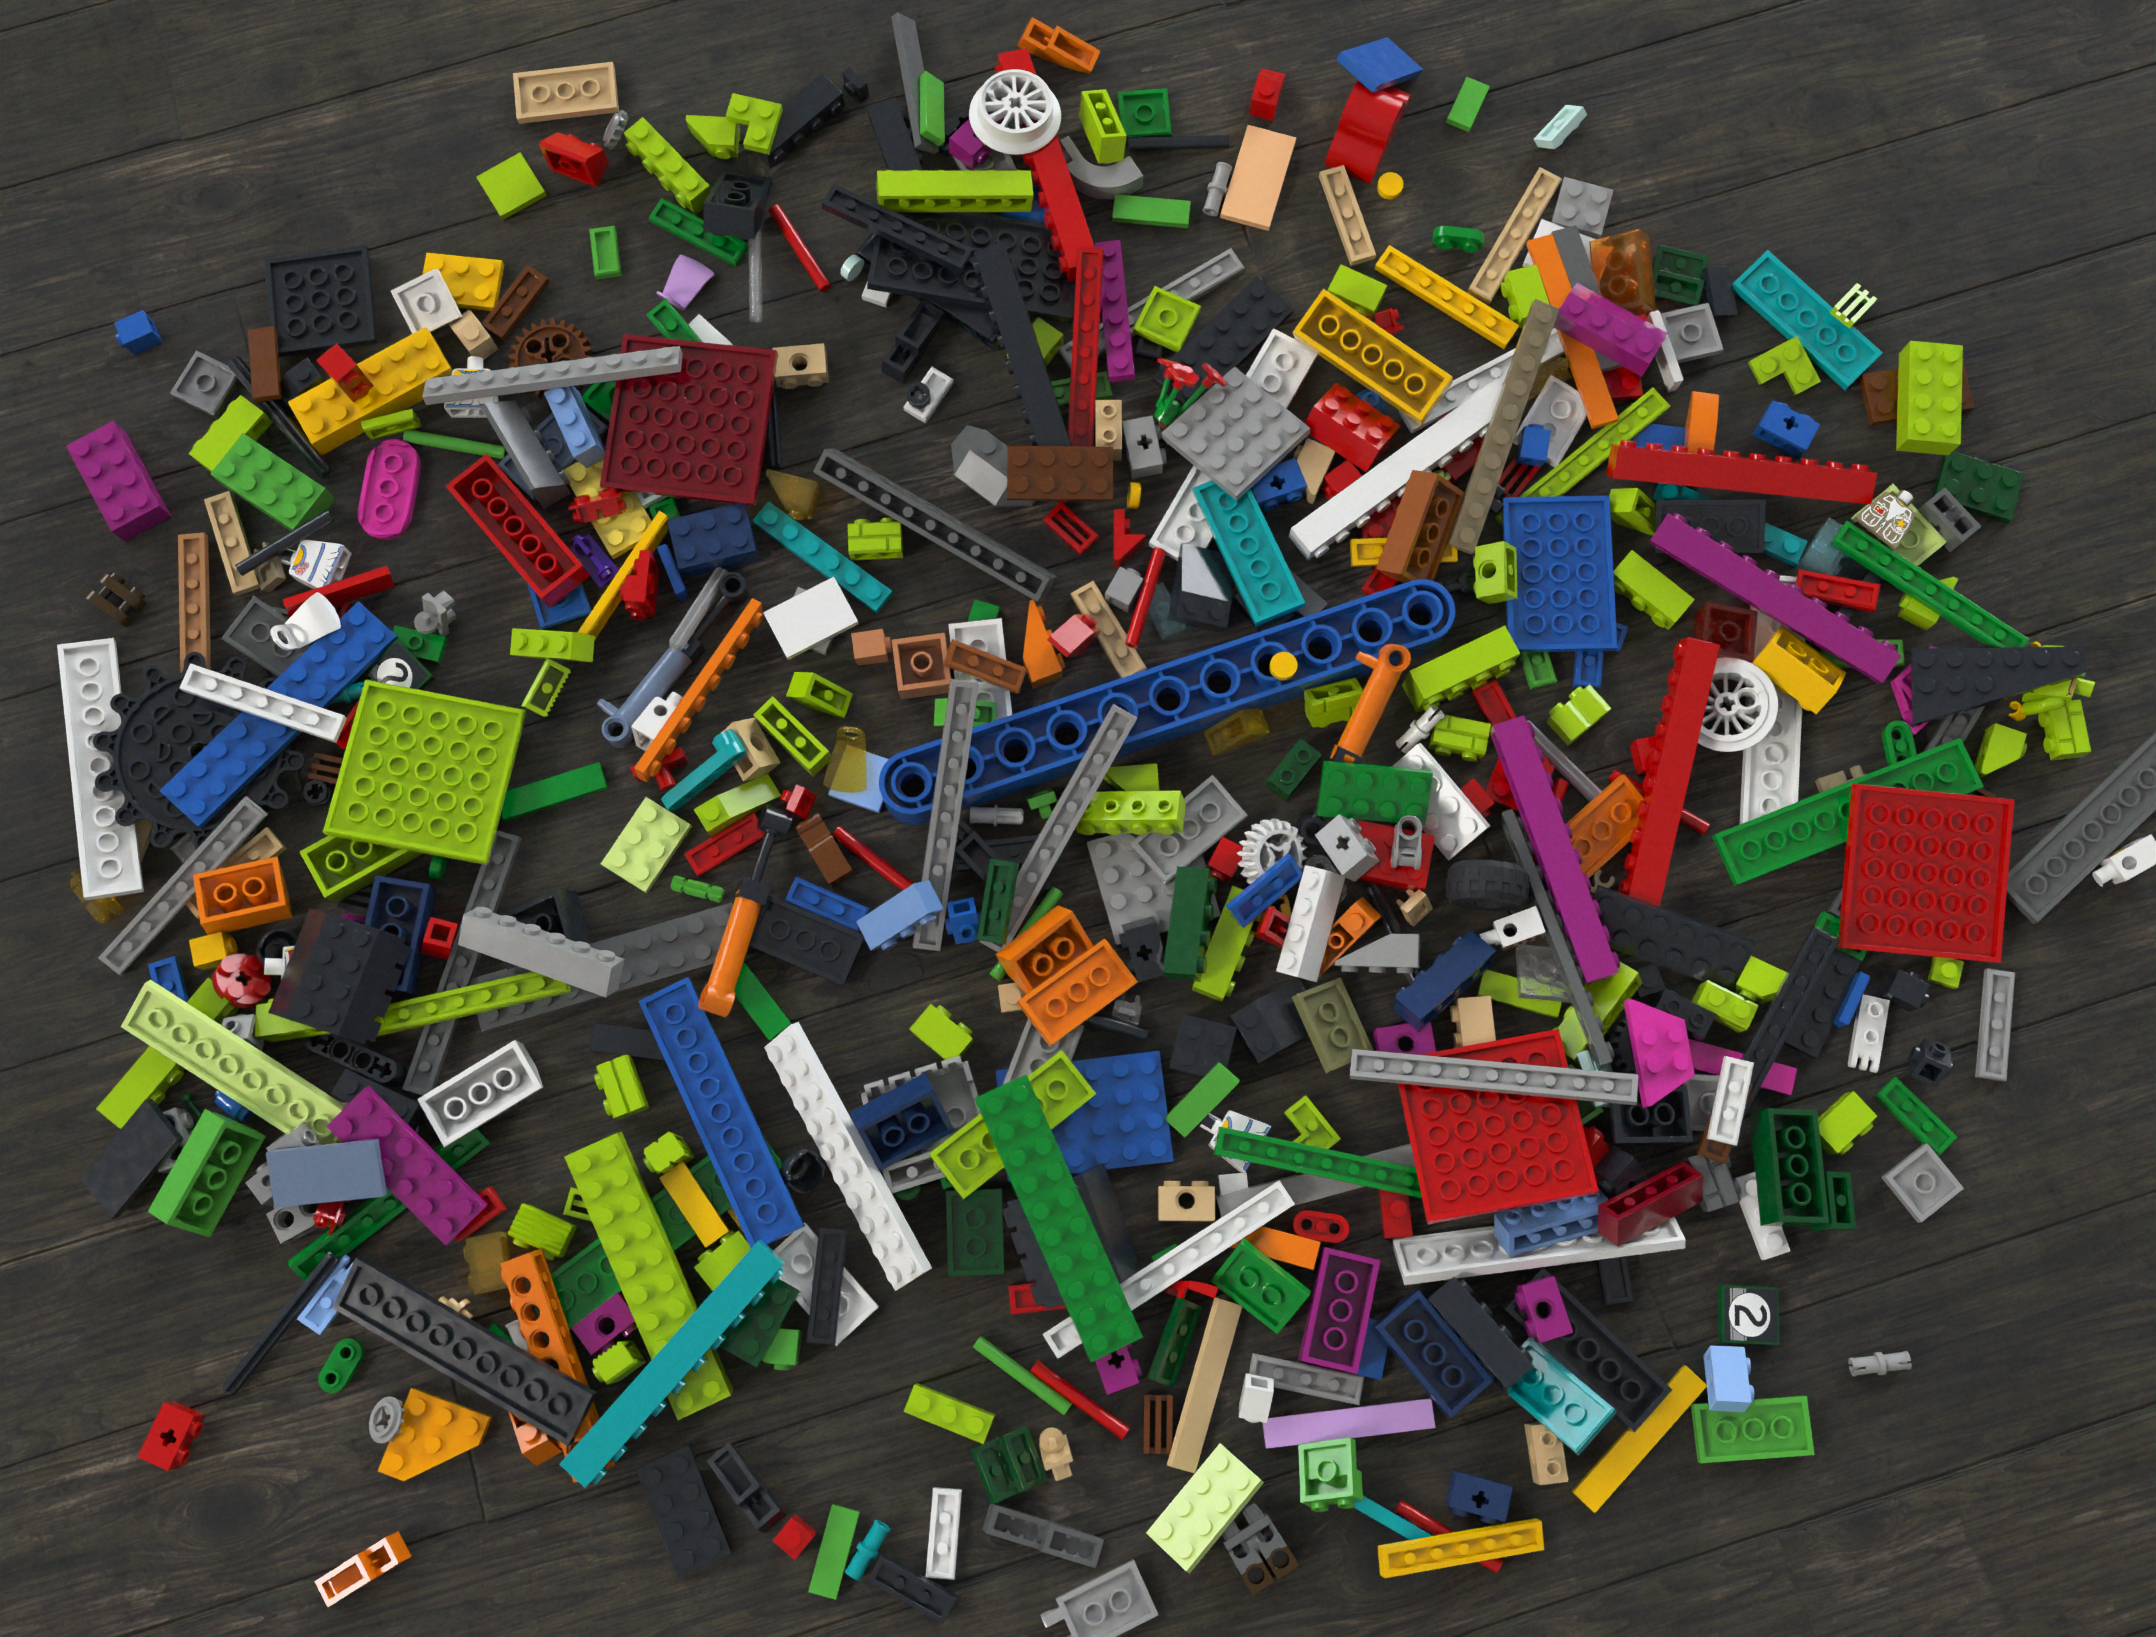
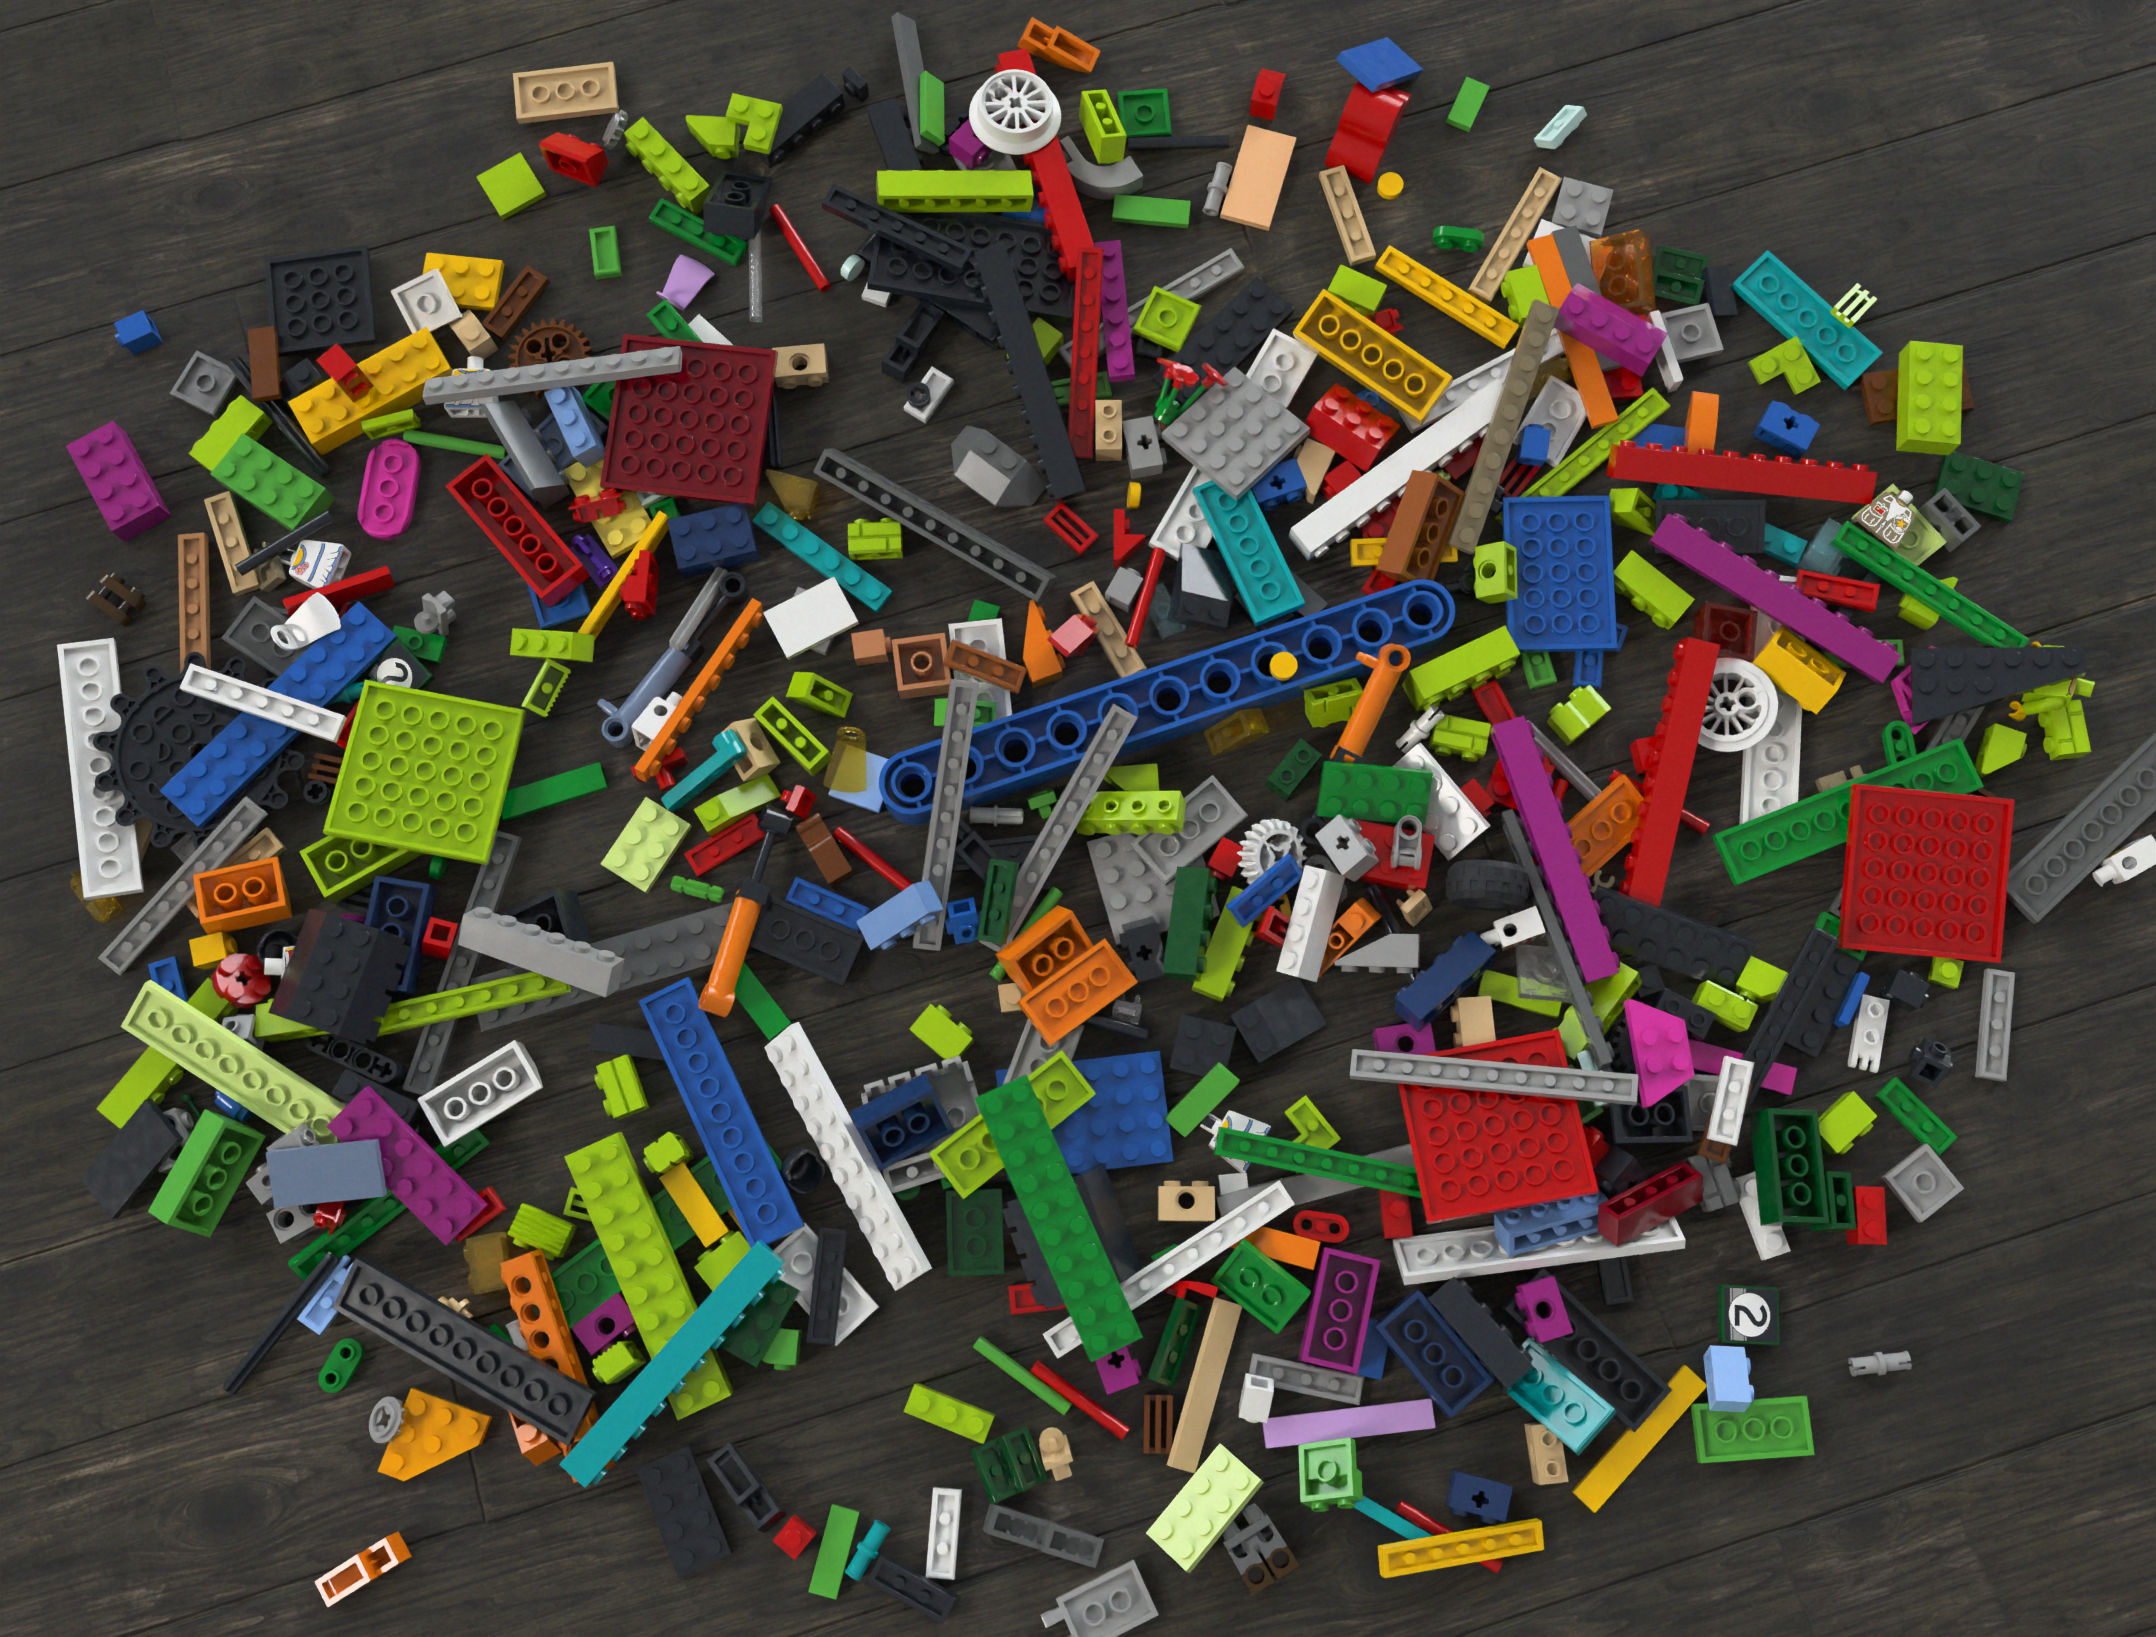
(160, 1445): red brick -> none
(673, 572): blue tile -> none
(1059, 473): reddish brown plate -> none
(1331, 1023): olive plate -> none
(1869, 1217): none -> red brick

